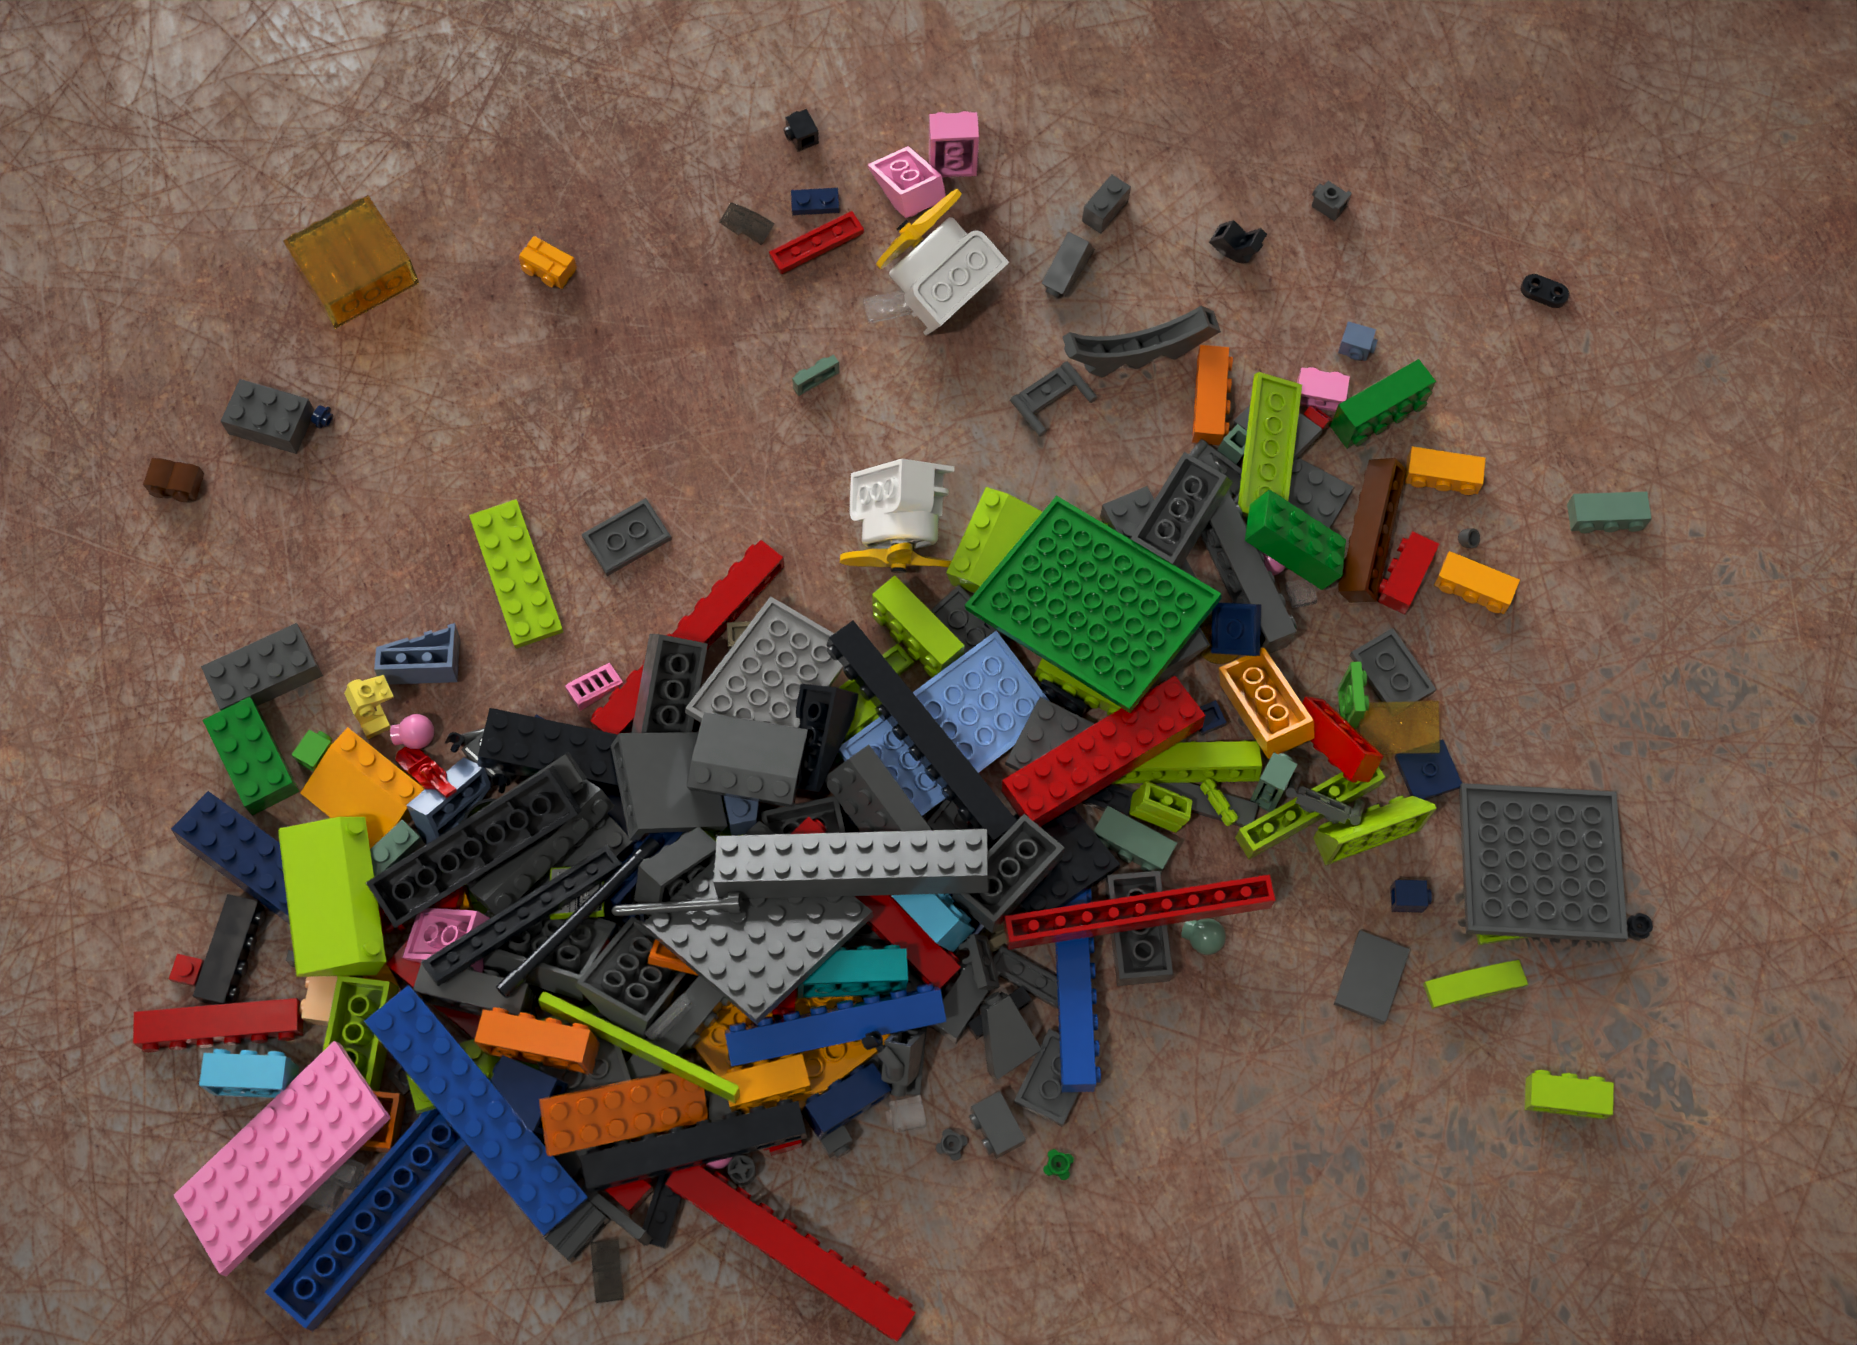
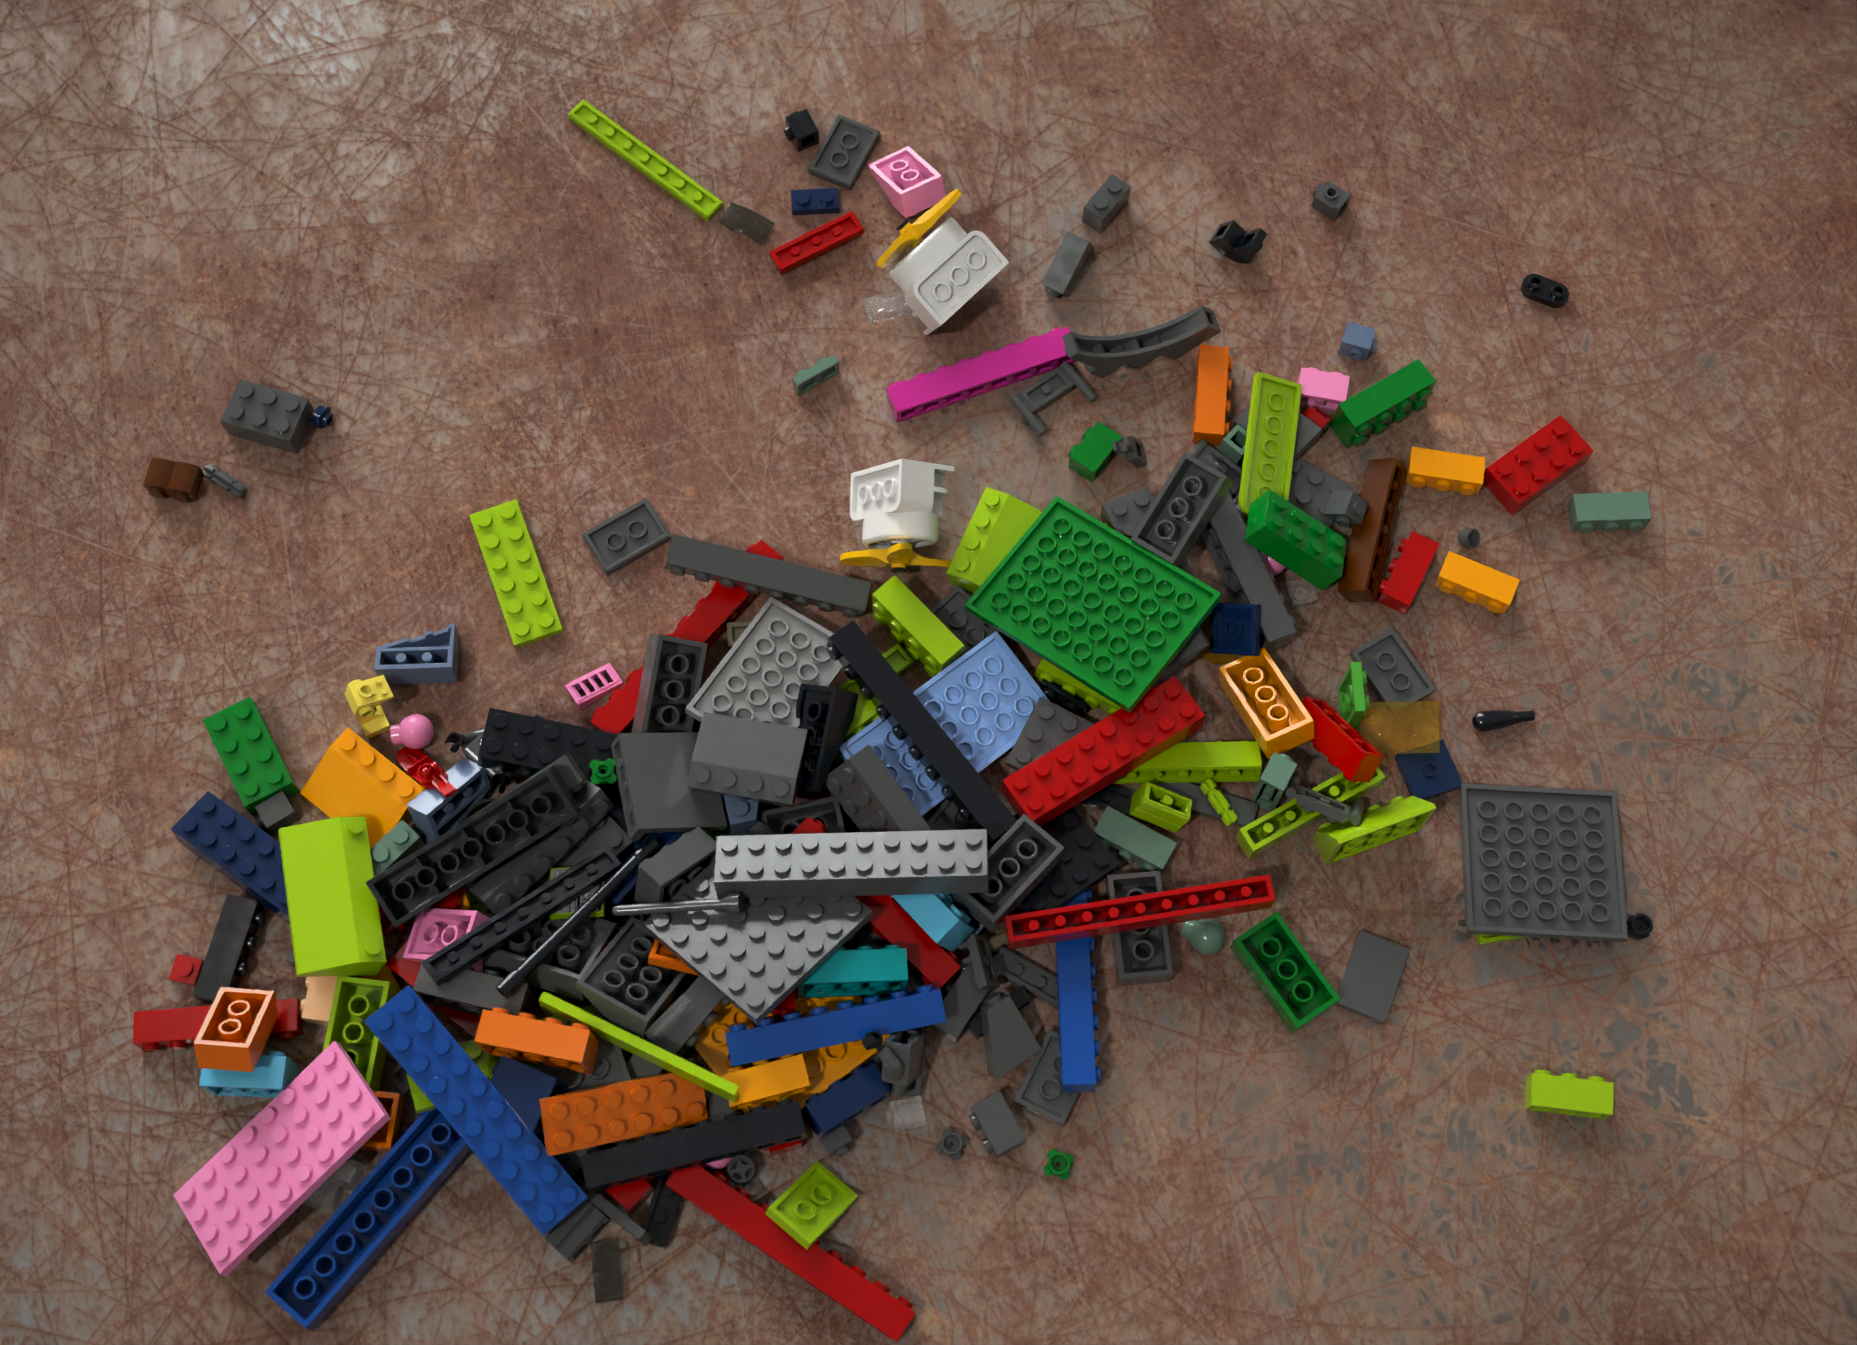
(224, 481): none -> dark grey axle
(236, 1029): none -> orange brick
(263, 668): dark grey brick -> none
(276, 813): none -> dark grey brick
(312, 749): bright green brick -> none
(351, 261): clear yellow brick -> none
(547, 262): light orange brick -> none
(599, 778): none -> green plate
(645, 160): none -> lime tile
(767, 575): none -> dark grey brick
(811, 1205): none -> lime plate
(844, 152): none -> dark grey tile
(954, 143): bright pink brick -> none
(978, 375): none -> dark pink brick
(1093, 452): none -> green brick
(1132, 450): none -> dark grey plate
(1214, 718): dark blue plate -> none
(1284, 972): none -> green brick
(1346, 508): none -> dark grey brick
(1410, 896): dark blue brick -> none
(1475, 984): lime slope -> none
(1499, 719): none -> black piece
(1536, 465): none -> red brick

